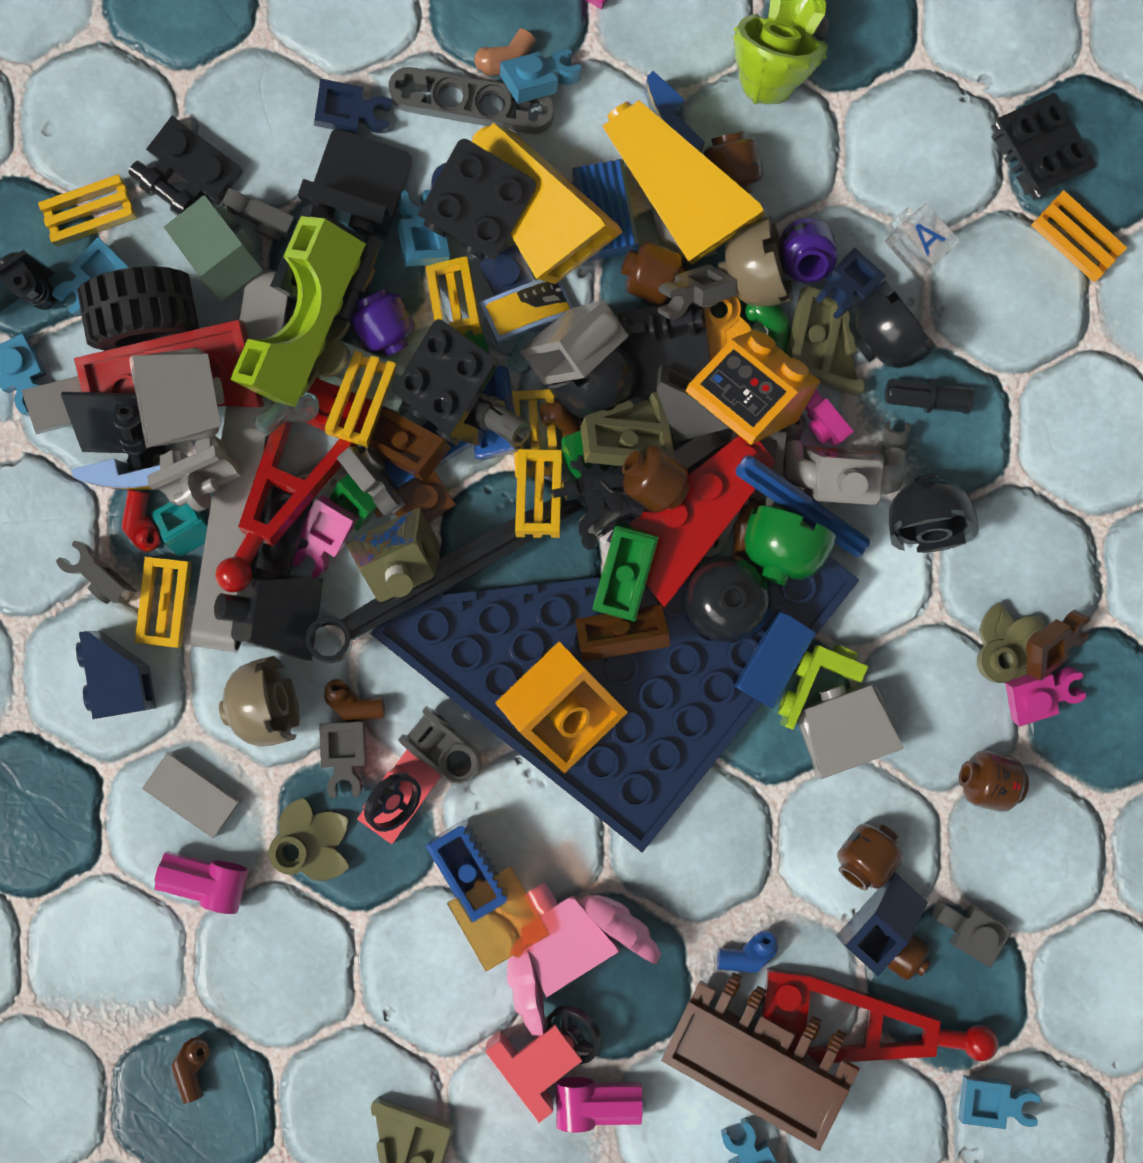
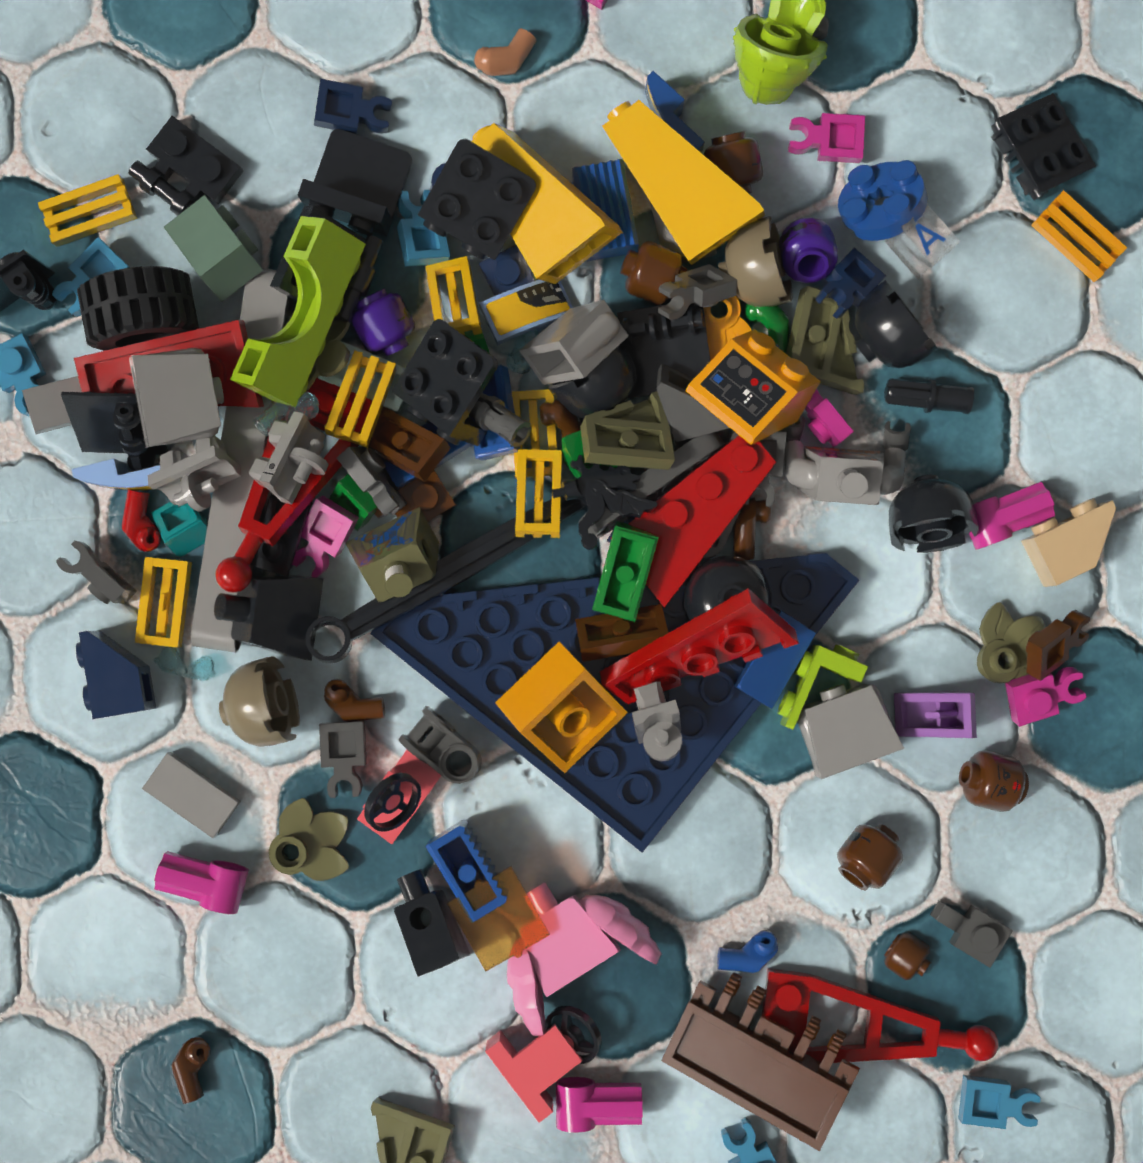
(172, 662): none -> clear light blue piece
(269, 221): dark grey plate -> none
(294, 457): none -> light grey hips
(439, 941): none -> black torso
(469, 108): dark grey beam -> none
(536, 77): dark azure plate -> none
(655, 479): reddish brown head -> none
(657, 722): none -> light grey hips
(698, 647): none -> red wing
(786, 545): green cylinder -> none
(799, 503): blue axle -> none
(836, 137): none -> dark pink plate
(870, 183): none -> blue plate
(883, 924): dark blue slope -> none
(935, 714): none -> medium lavender slope
(1010, 513): none -> dark pink piece
(1072, 545): none -> tan slope

